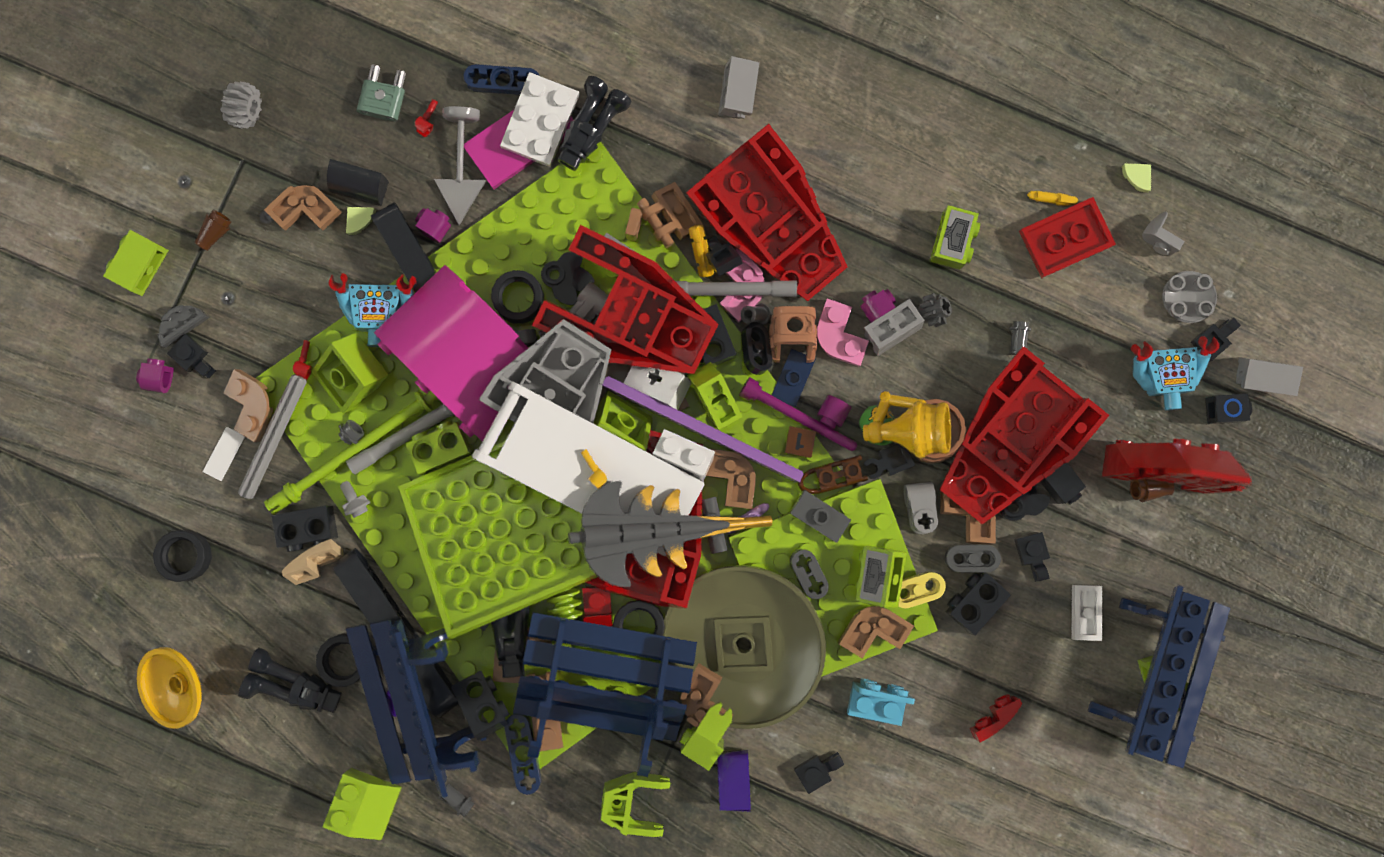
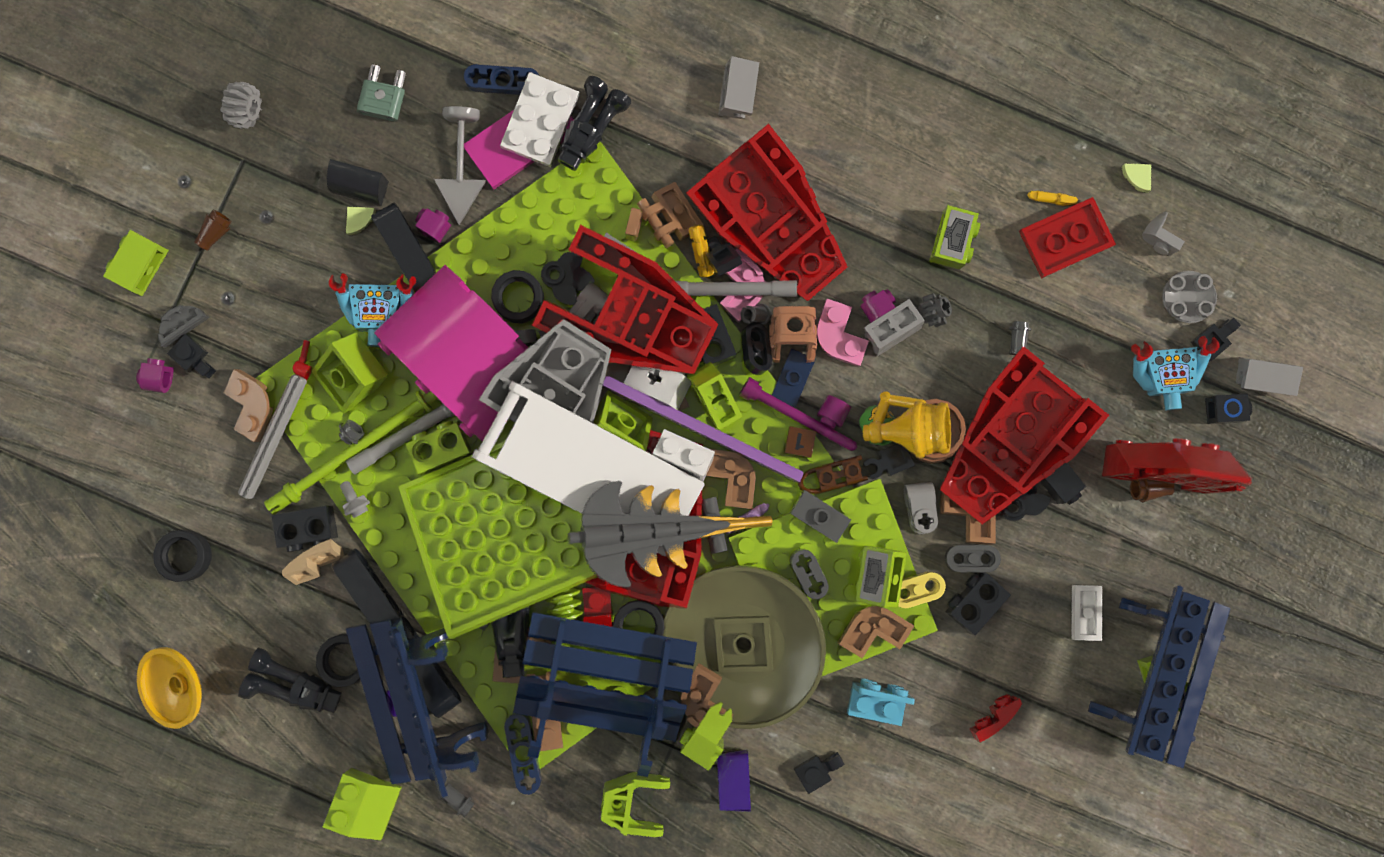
(223, 453): white sticker -> none
(299, 200): medium nougat plate -> none
(421, 123): red hand -> none
(475, 707): black brick -> none
(598, 478): yellow hand -> none
(1033, 551): black plate -> none

